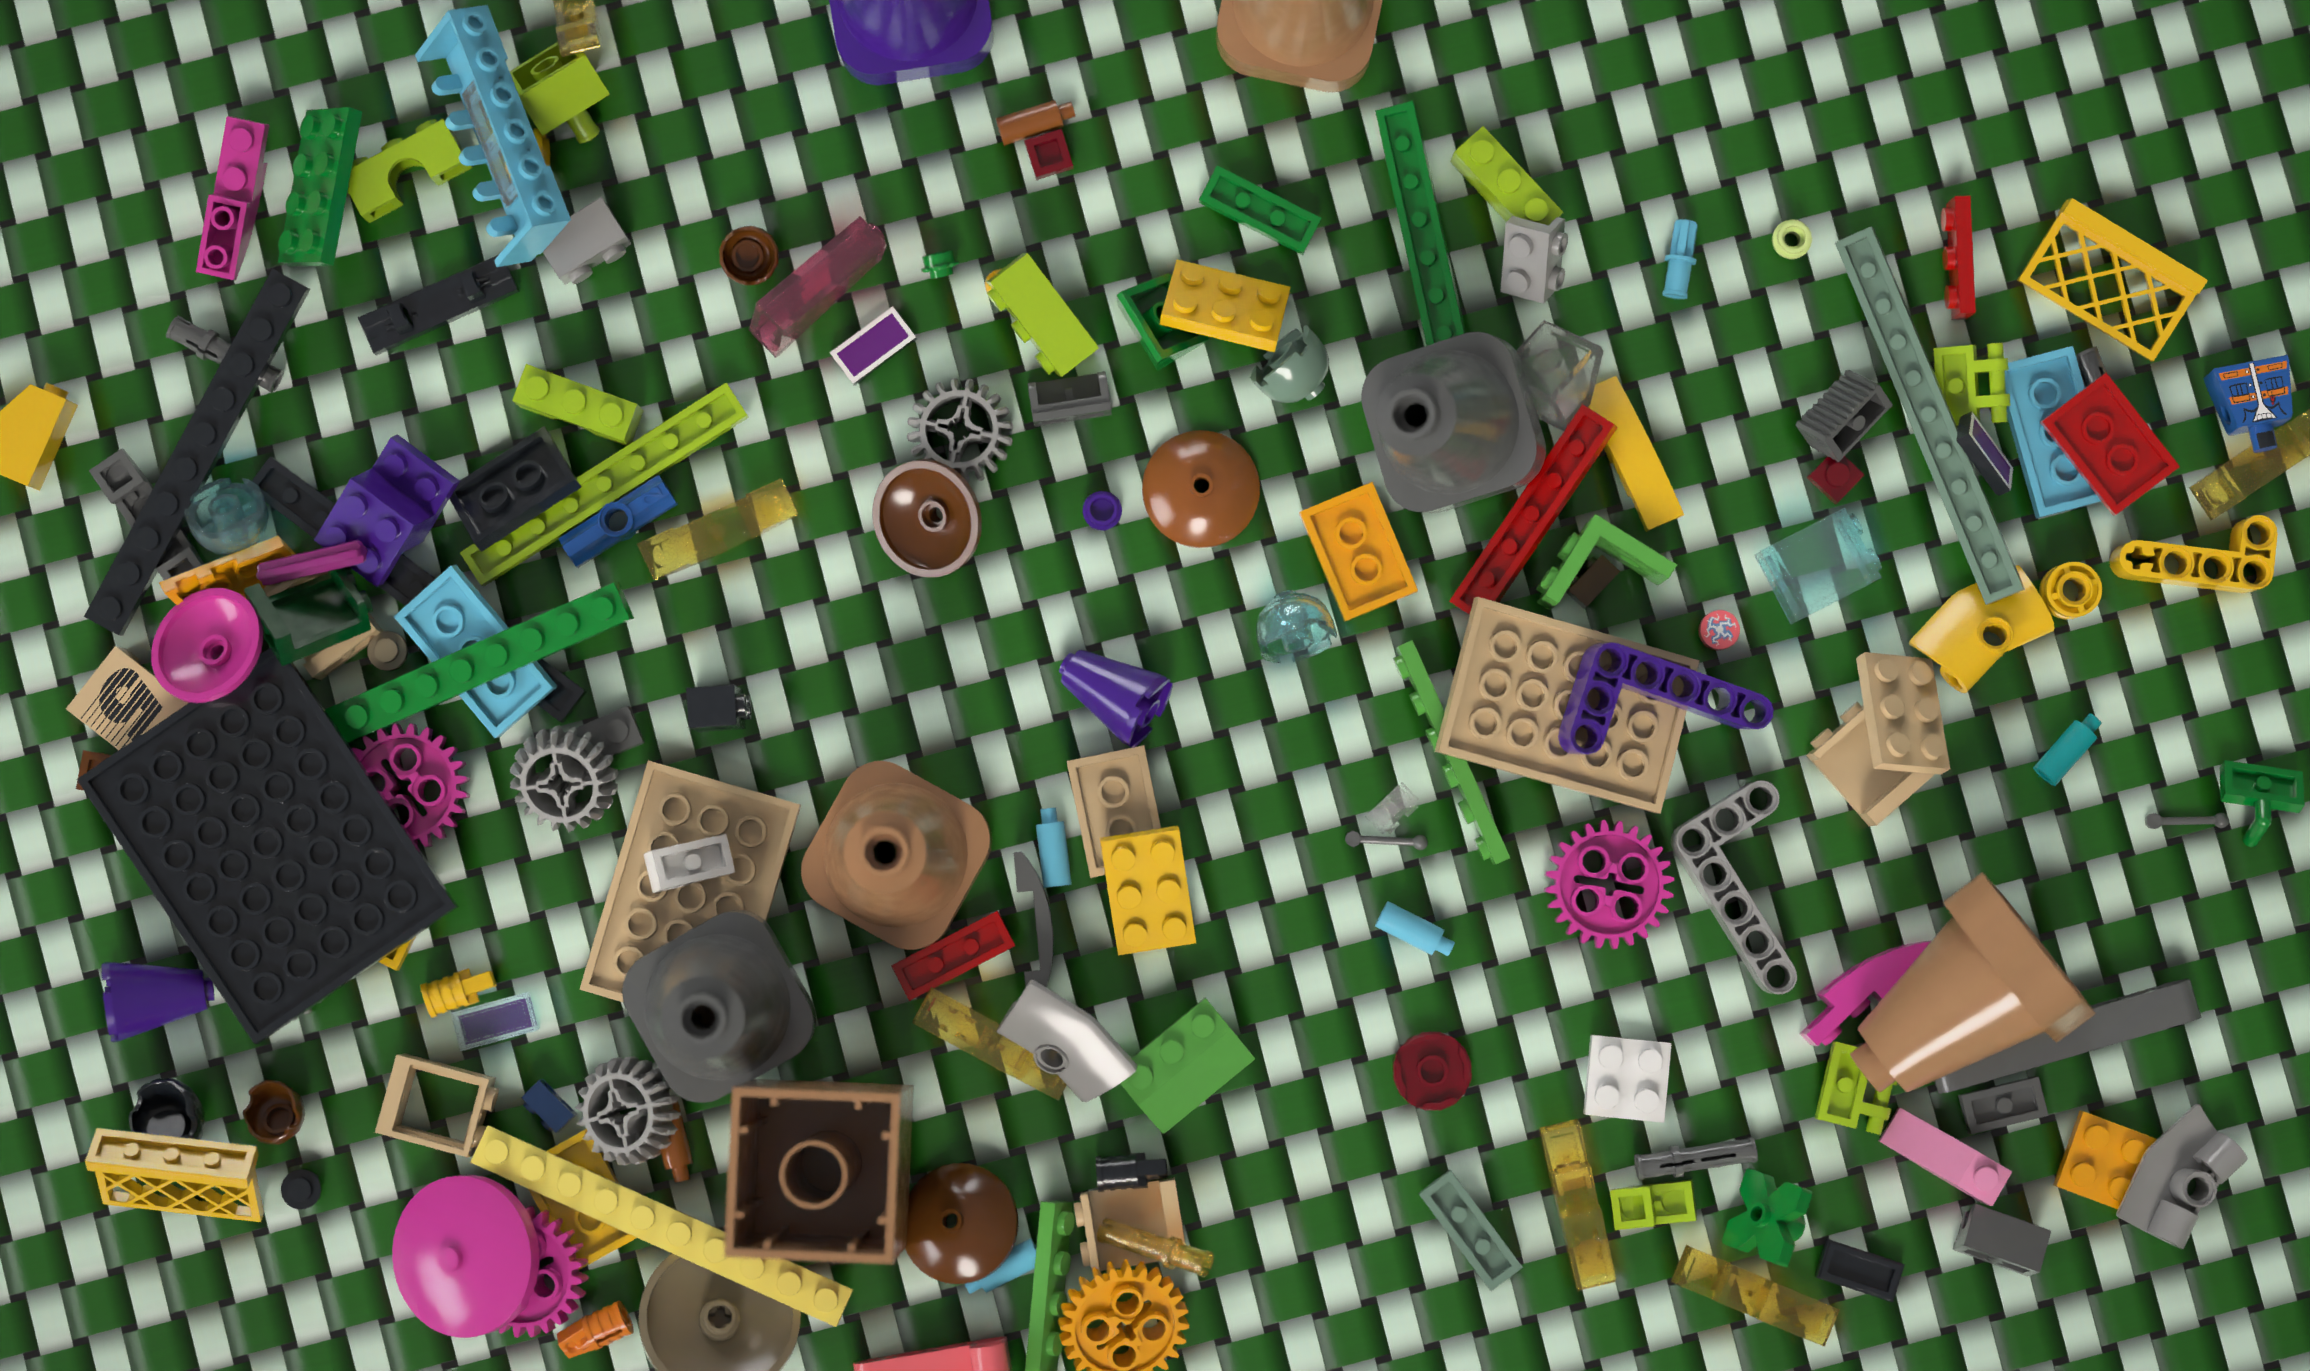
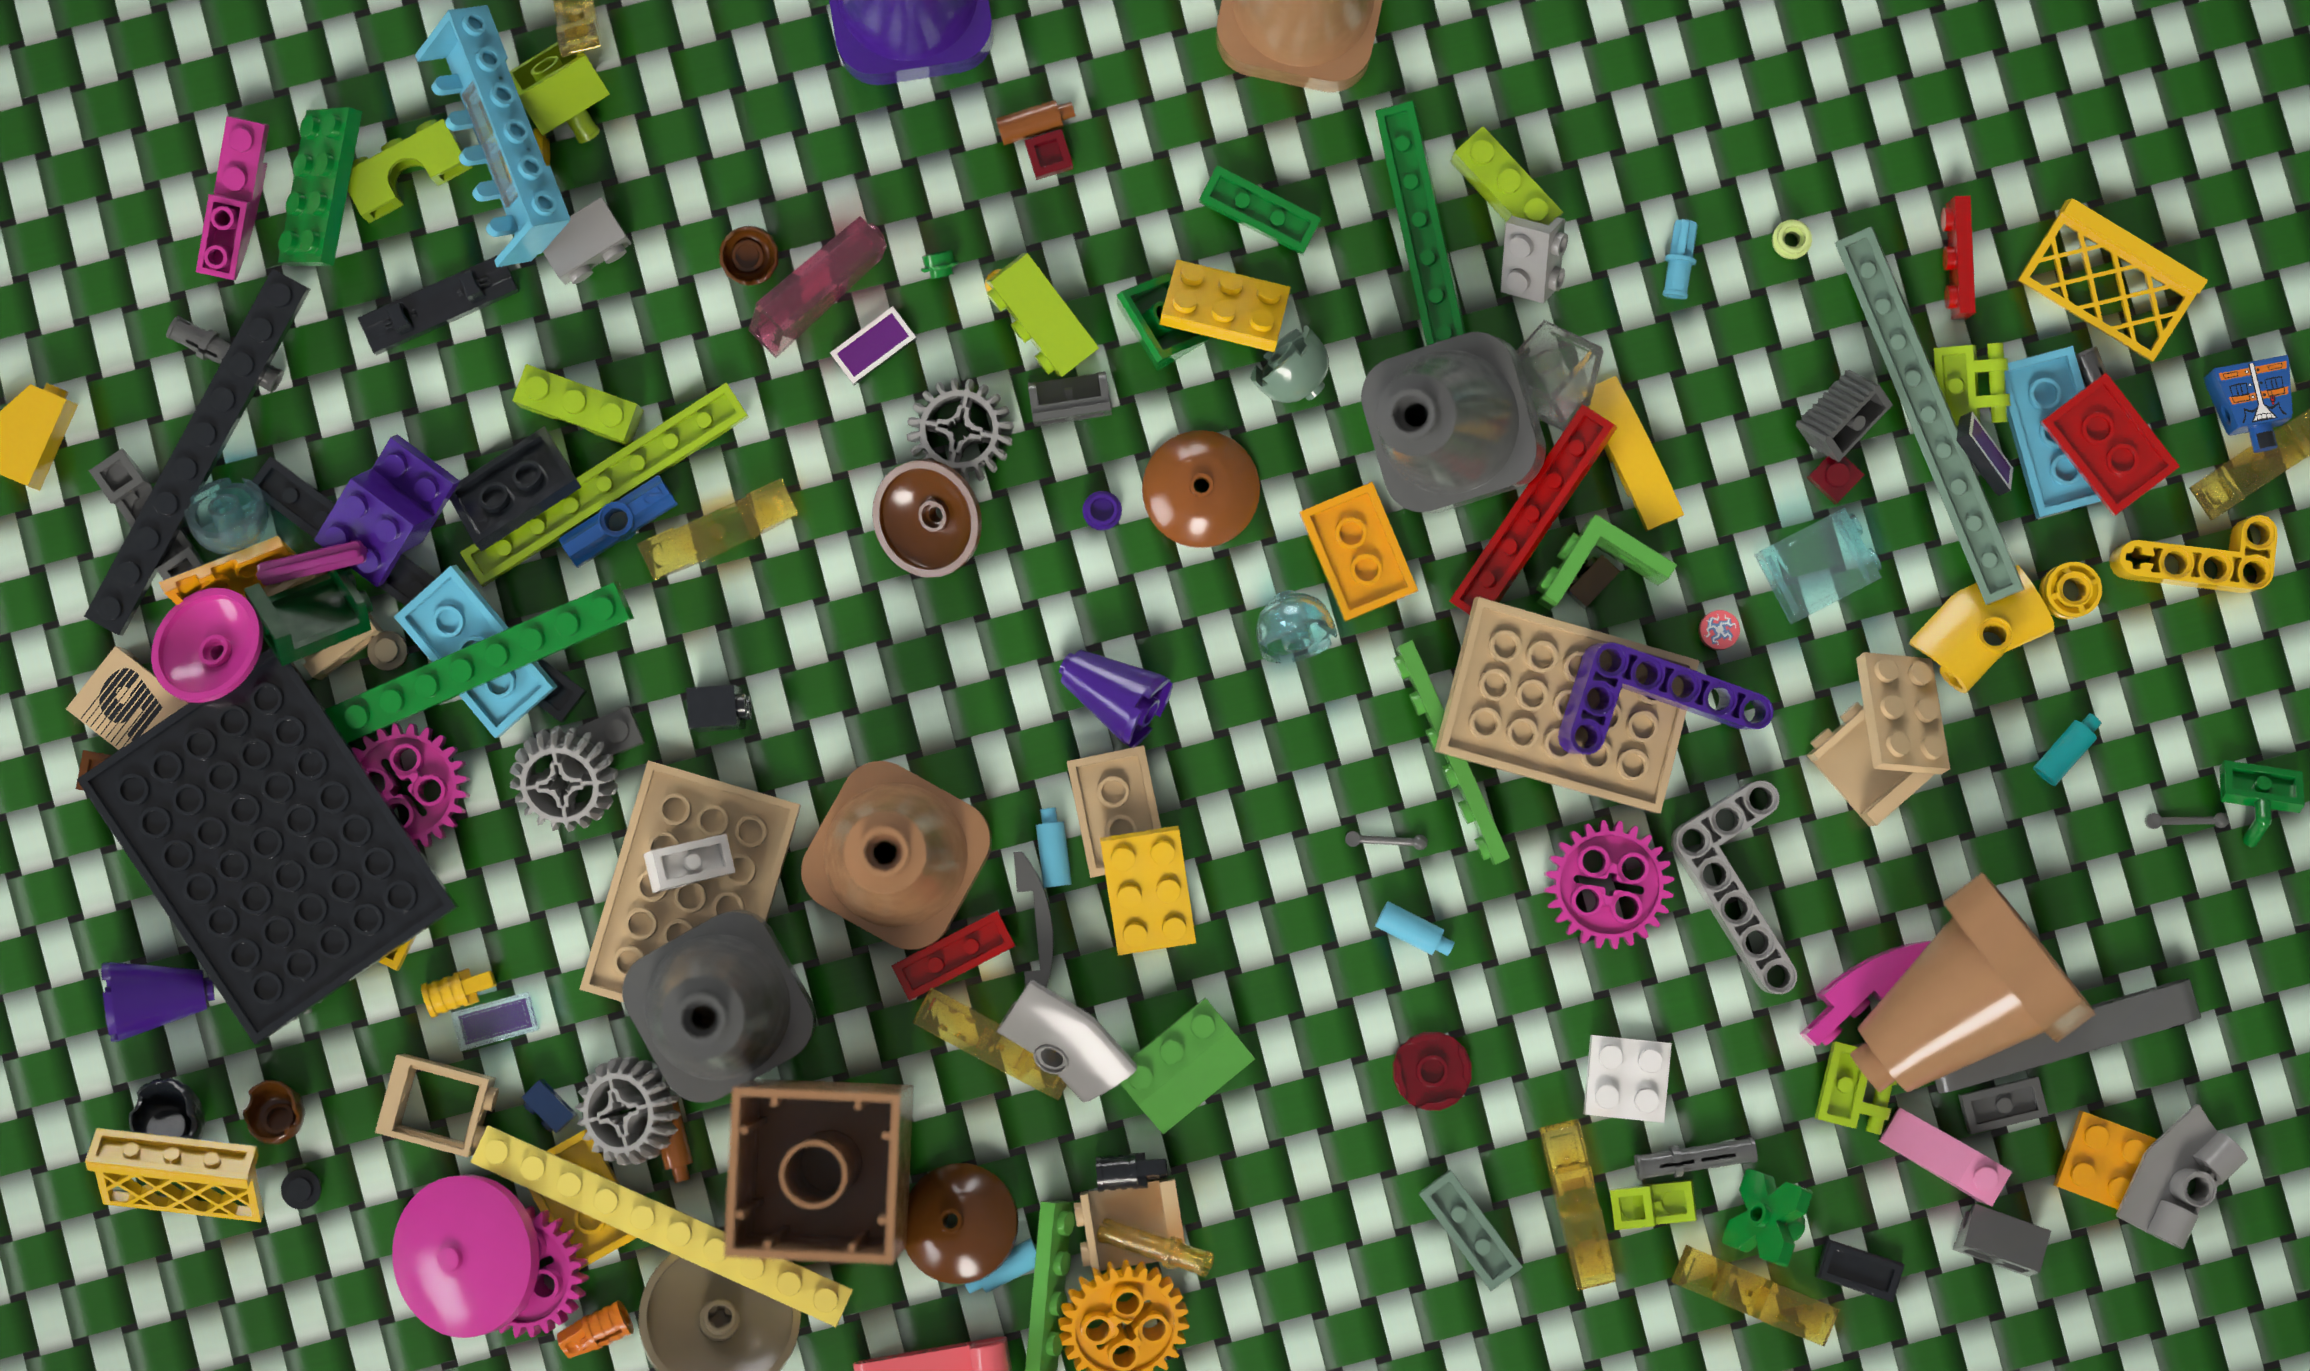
(1393, 807): clear piece -> none

